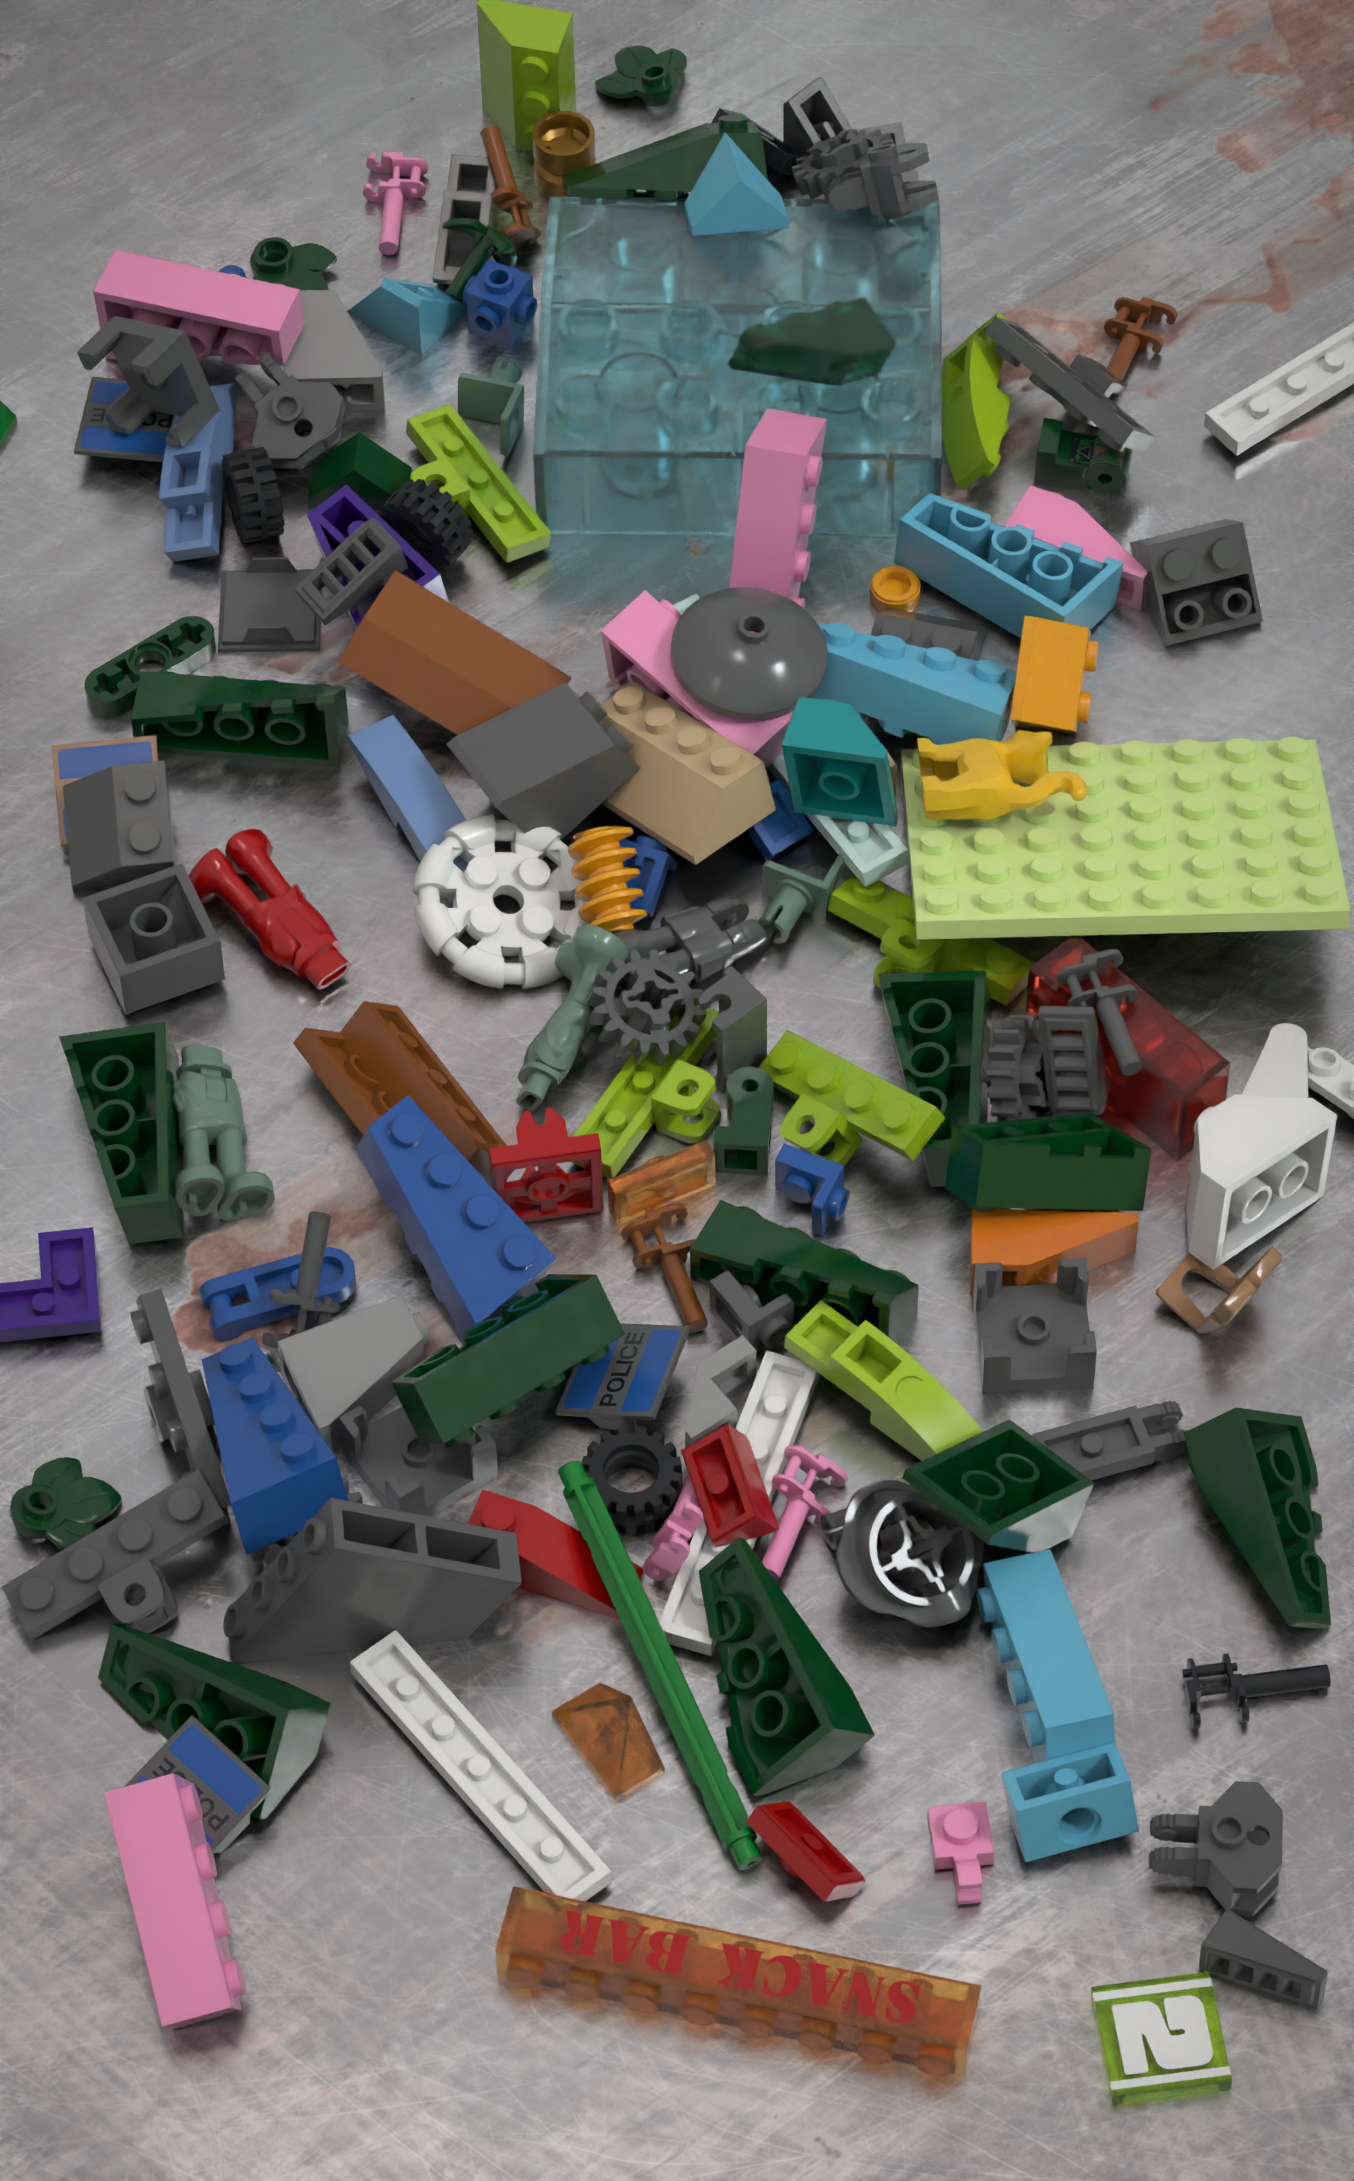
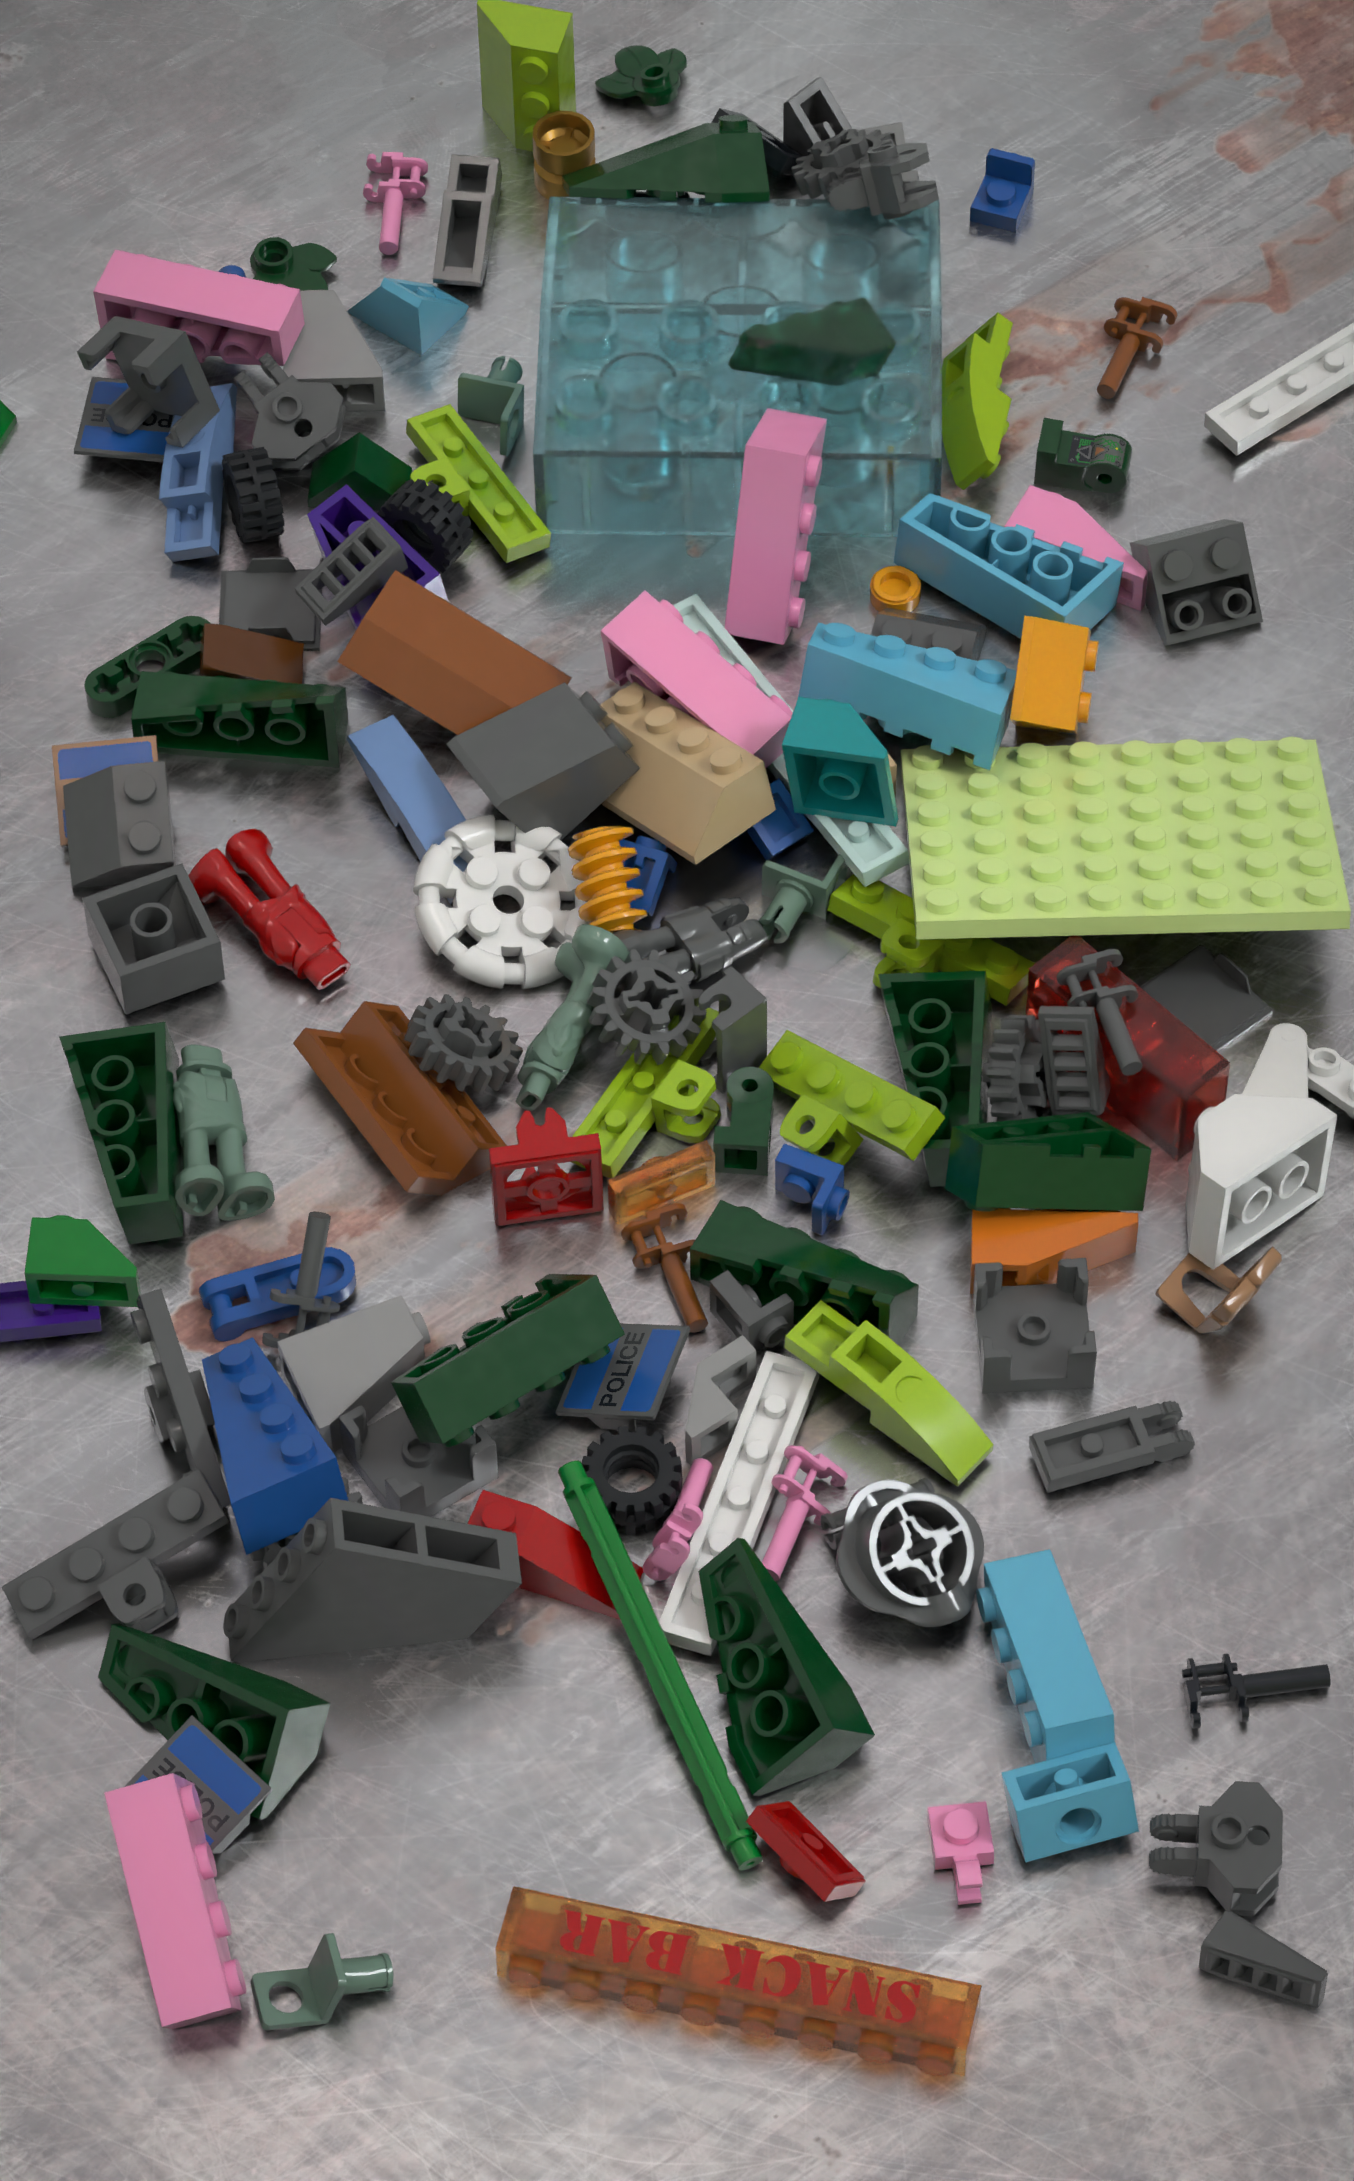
(67, 1502): dark green plate -> none
(77, 1265): none -> green slope
(249, 655): none -> reddish brown slope
(320, 1985): none -> sand green bracket
(451, 1217): blue wedge -> none
(463, 1044): none -> dark grey gear
(479, 1770): white plate -> none
(487, 243): dark green plant -> none
(499, 303): blue brick -> none
(507, 194): dark orange piece -> none
(610, 1738): clear orange slope -> none
(729, 1487): red slope -> none
(733, 196): medium azure slope -> none
(746, 671): dark grey dish -> none
(976, 776): yellow animal -> none
(1004, 190): none -> blue bracket
(1005, 1488): dark green slope -> none
(1080, 387): dark grey plate -> none
(1161, 2038): tile -> none
(1208, 997): none -> dark grey piece
(1259, 1483): dark green wedge -> none

